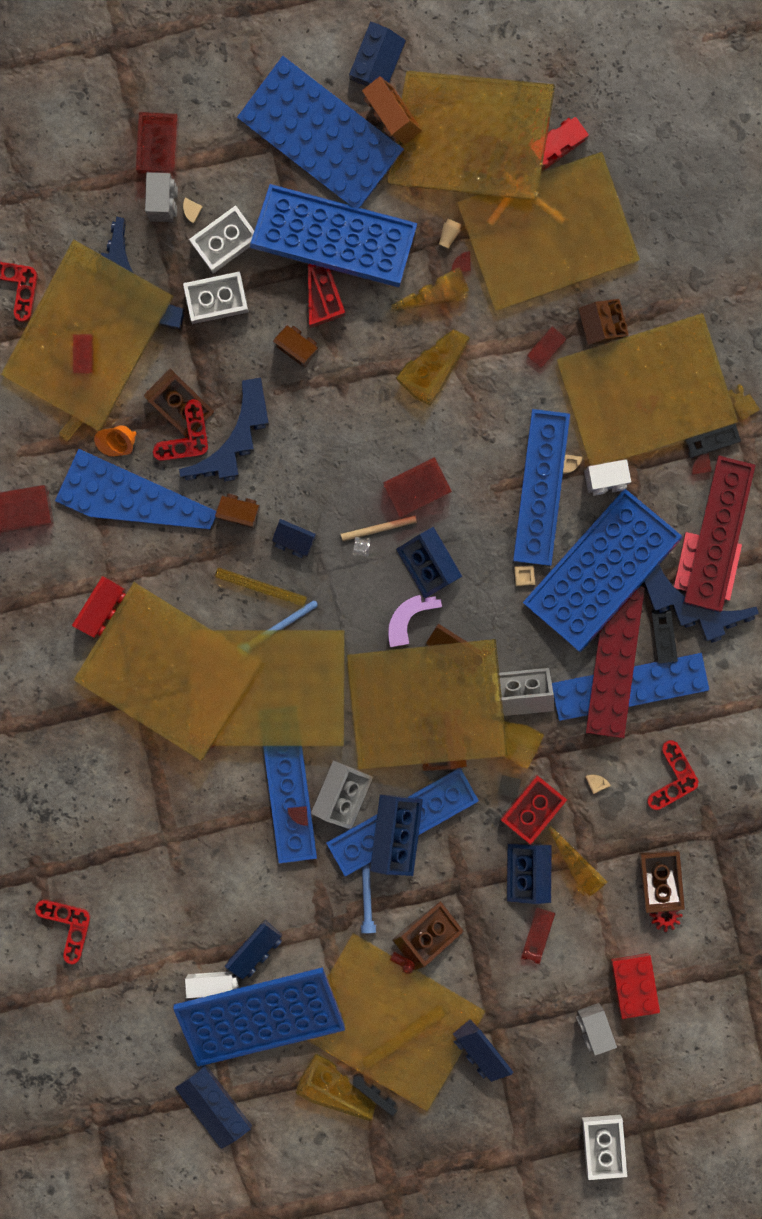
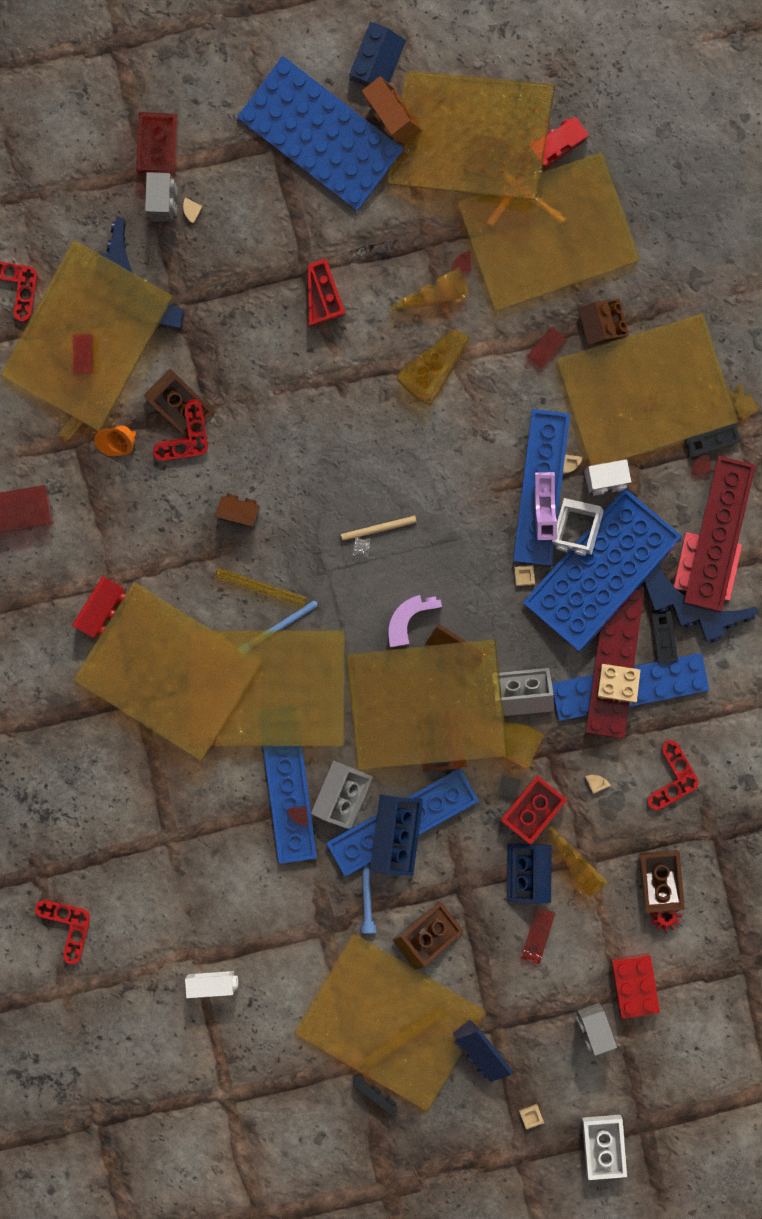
(117, 494): blue wing -> none
(213, 1107): dark blue slope -> none
(215, 297): white brick -> none
(223, 239): white brick -> none
(224, 460): dark blue arch -> none
(254, 950): dark blue slope -> none
(259, 1017): blue plate -> none
(293, 538): dark blue slope -> none
(295, 345): reddish brown slope -> none
(329, 1088): clear yellow wedge -> none
(333, 235): blue plate -> none
(408, 965): clear red arm -> none
(417, 487): clear red brick -> none
(429, 562): dark blue slope -> none
(449, 232): tan cone -> none
(531, 1116): none -> tan tile
(545, 506): none -> lavender arch
(581, 508): none -> white window
(619, 683): none -> tan hinge

